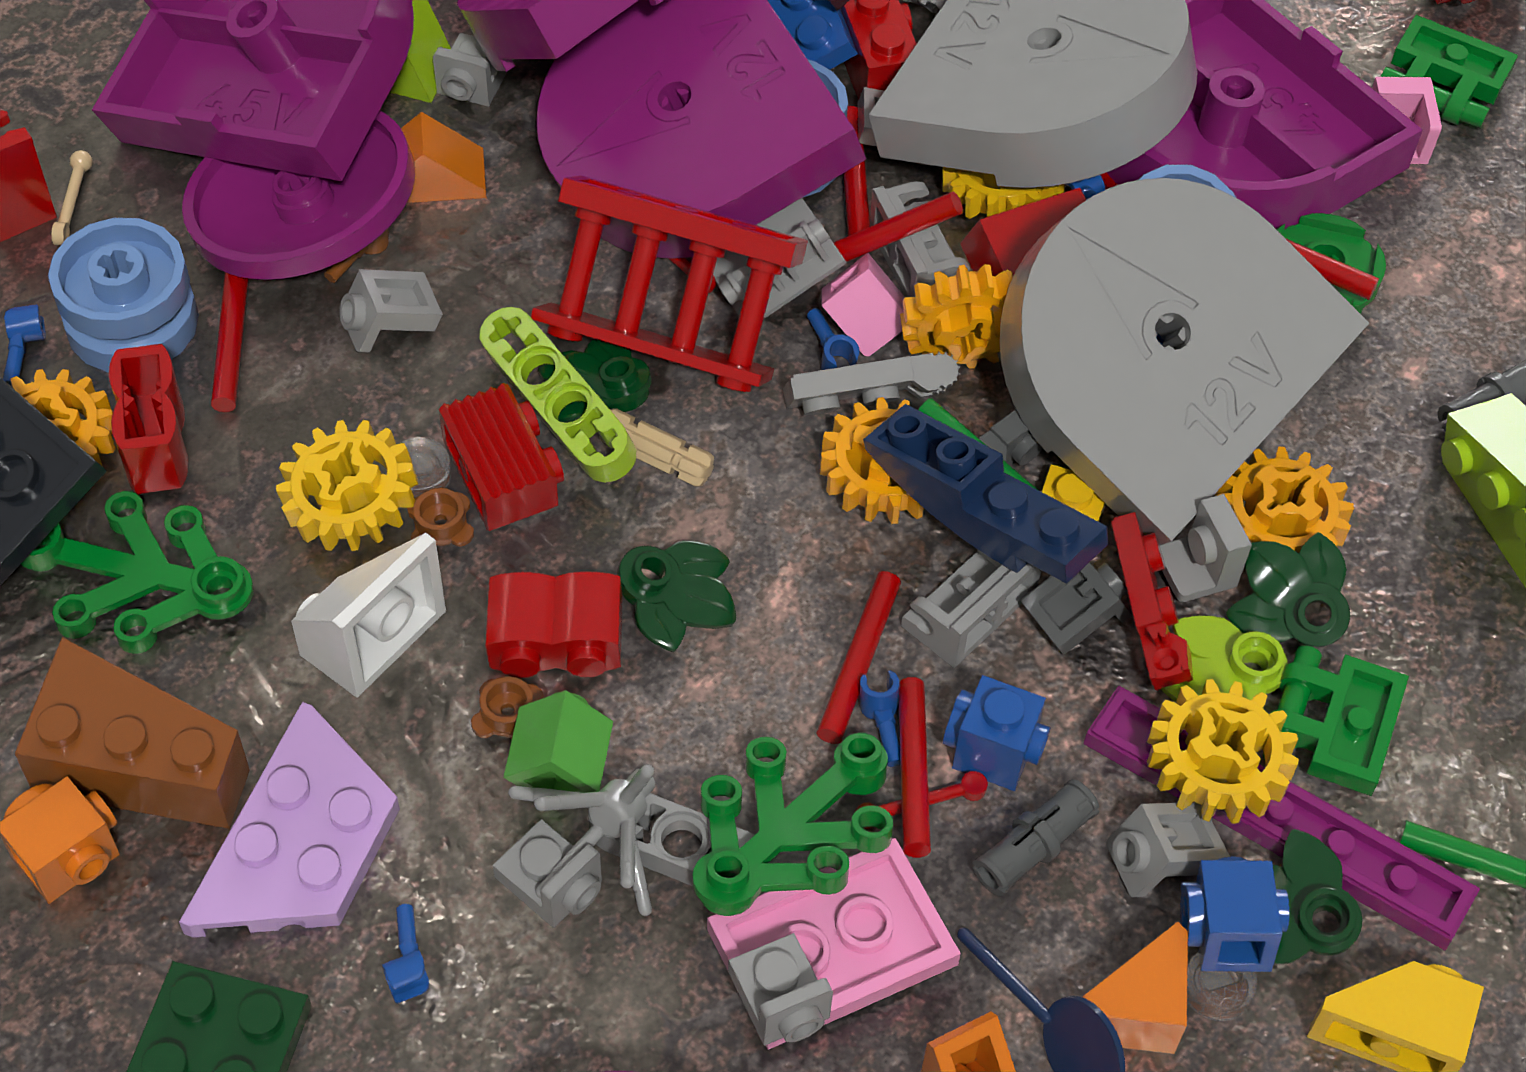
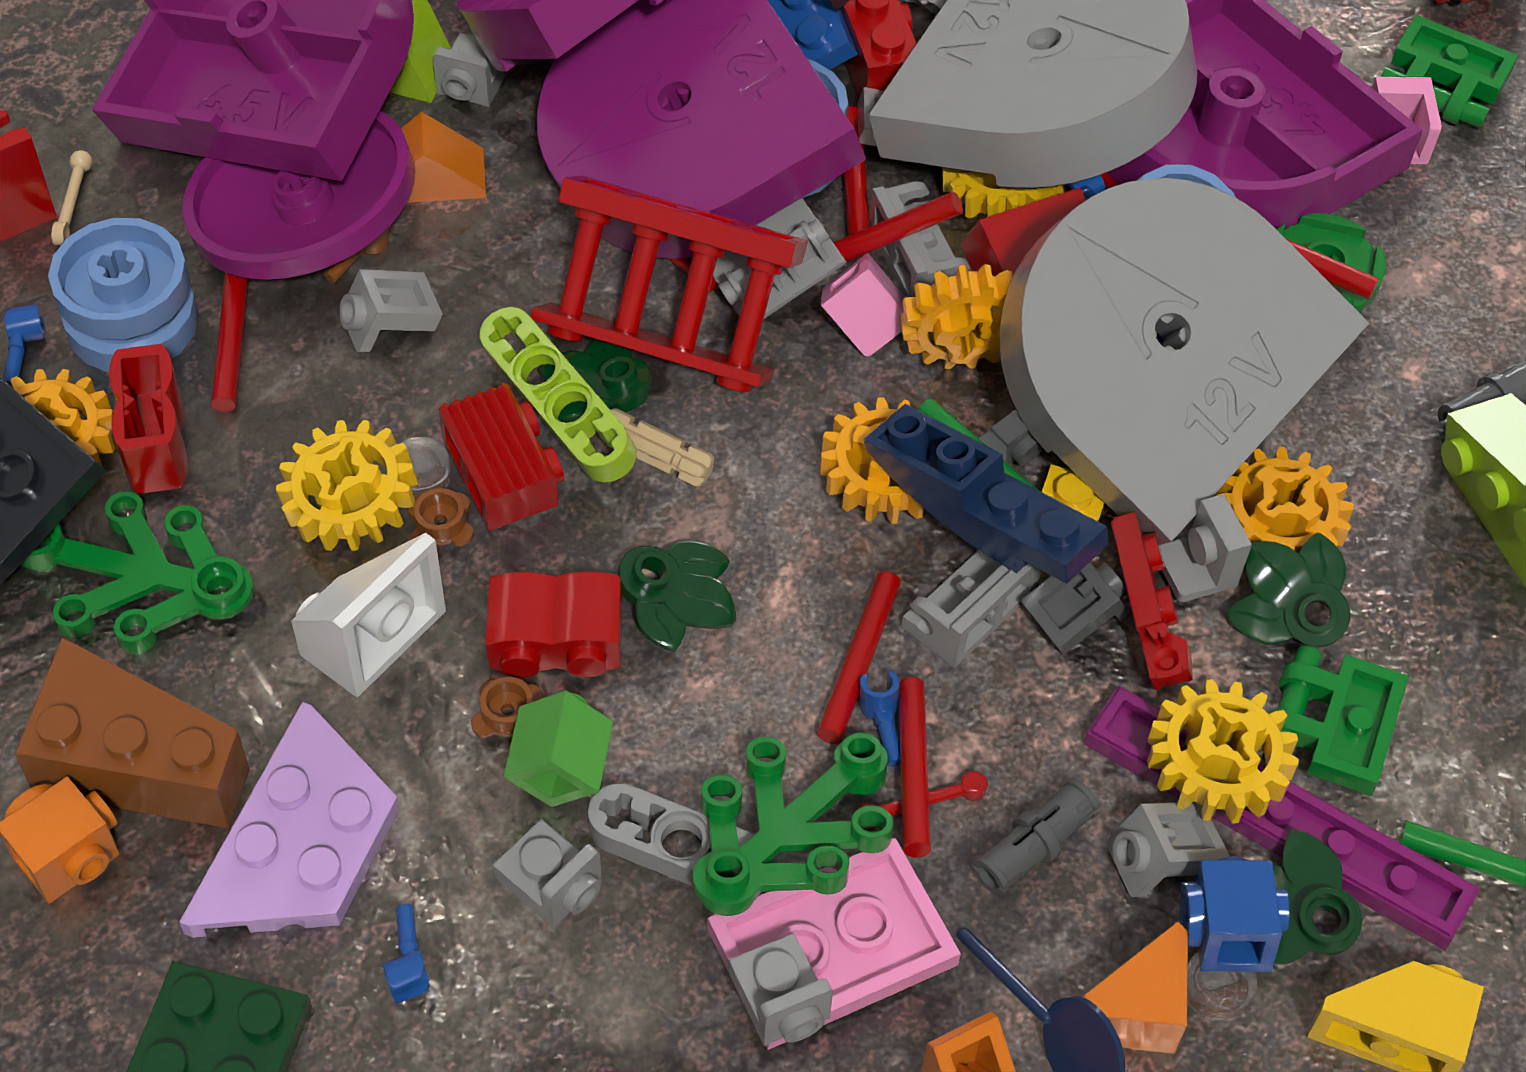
(613, 814): light grey plant -> none
(832, 344): blue hand -> none
(919, 375): light grey hinge -> none
(996, 731): blue brick -> none
(1221, 654): lime plate -> none

